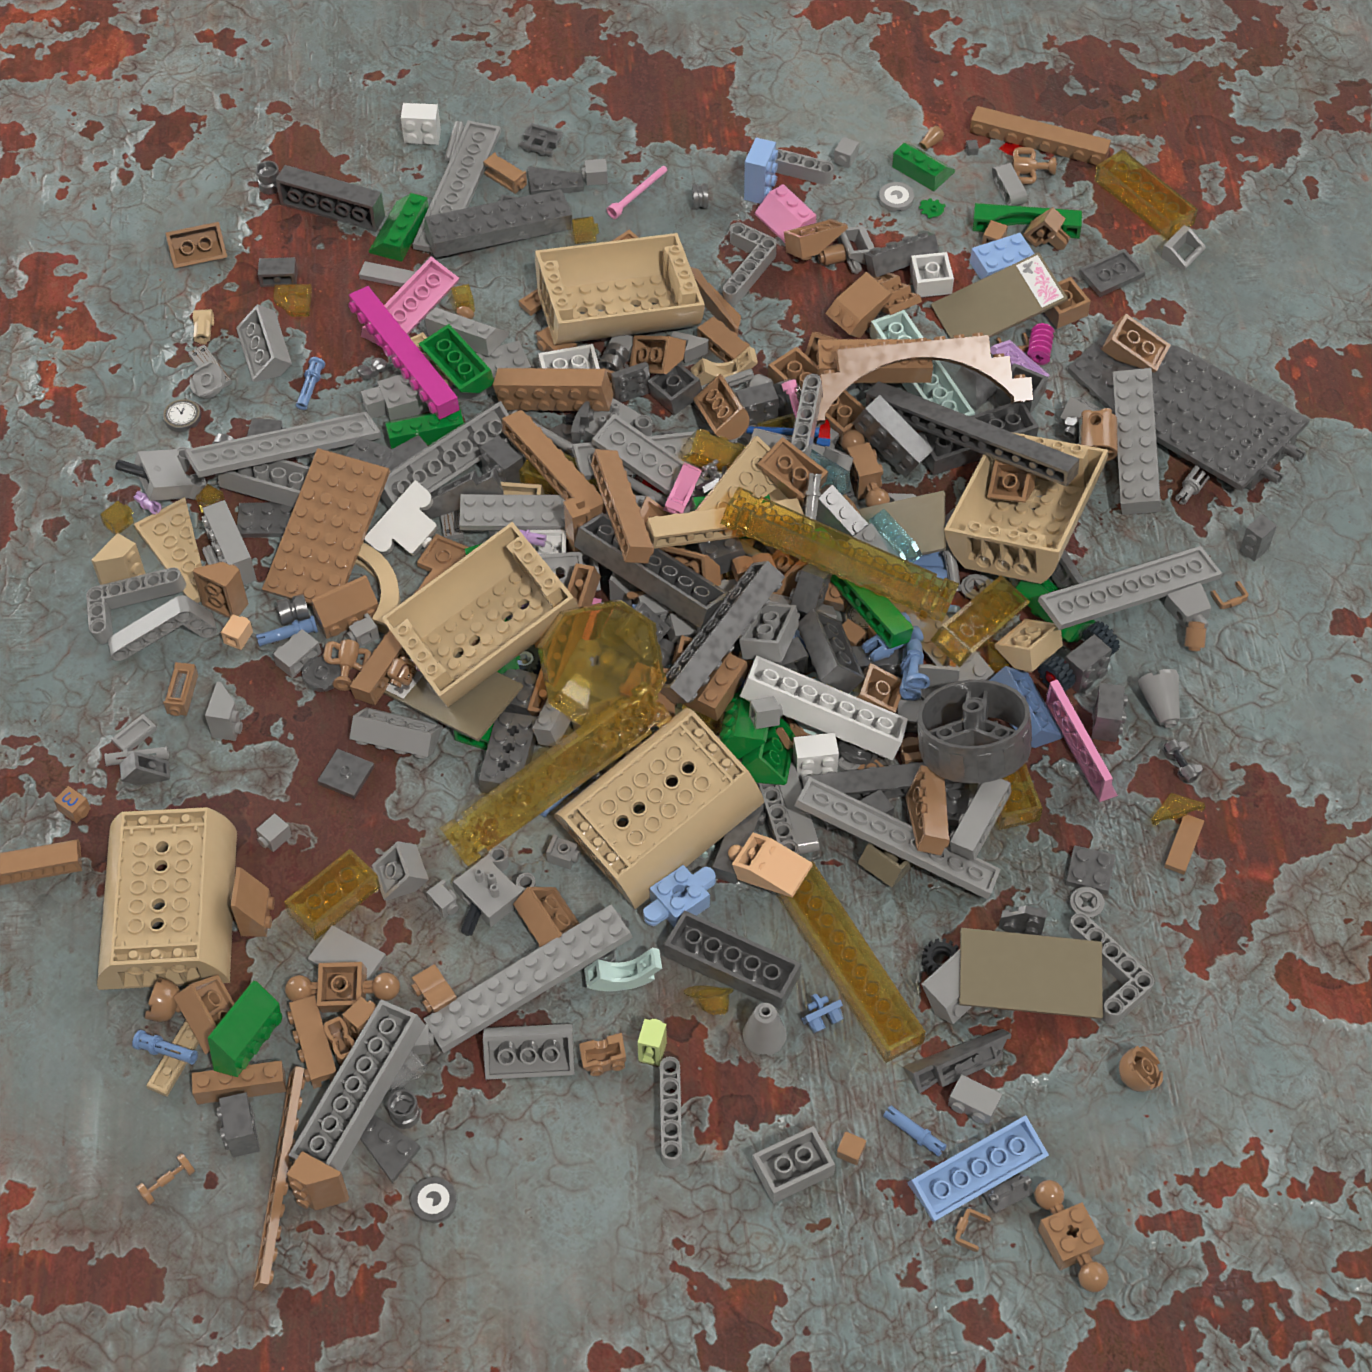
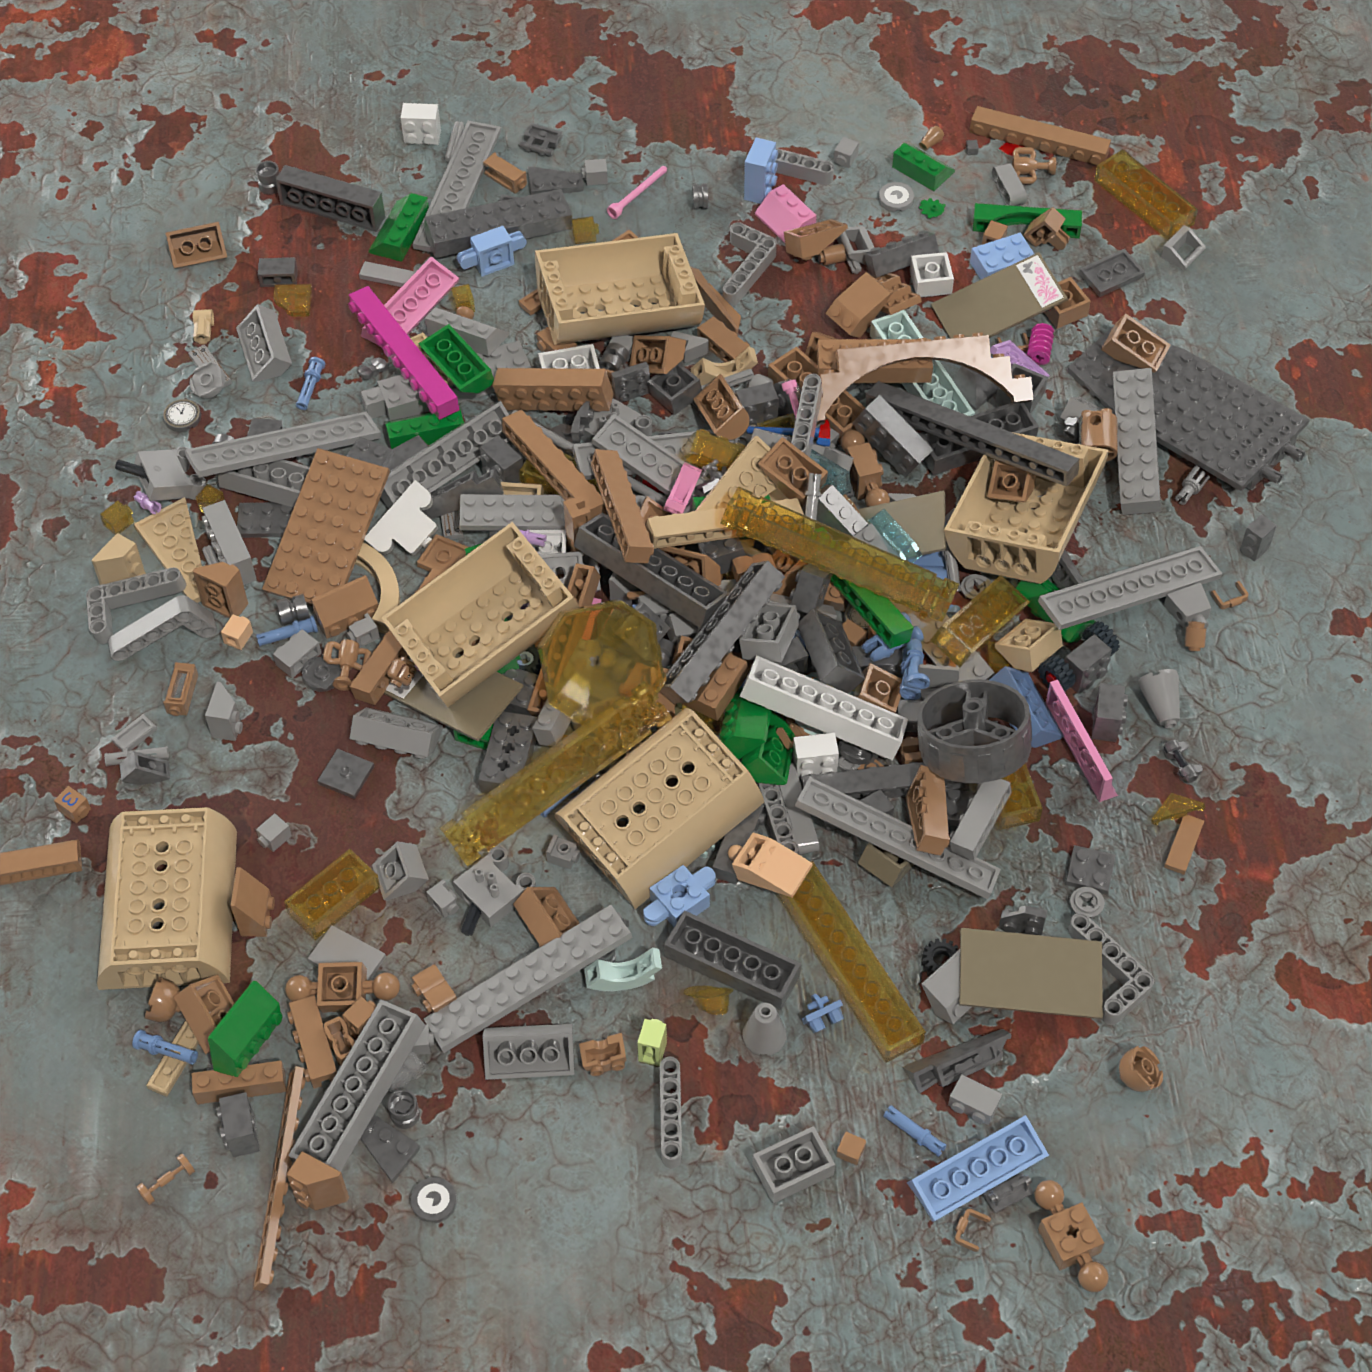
(491, 250): none -> light blue brick
(765, 712): light grey brick -> none

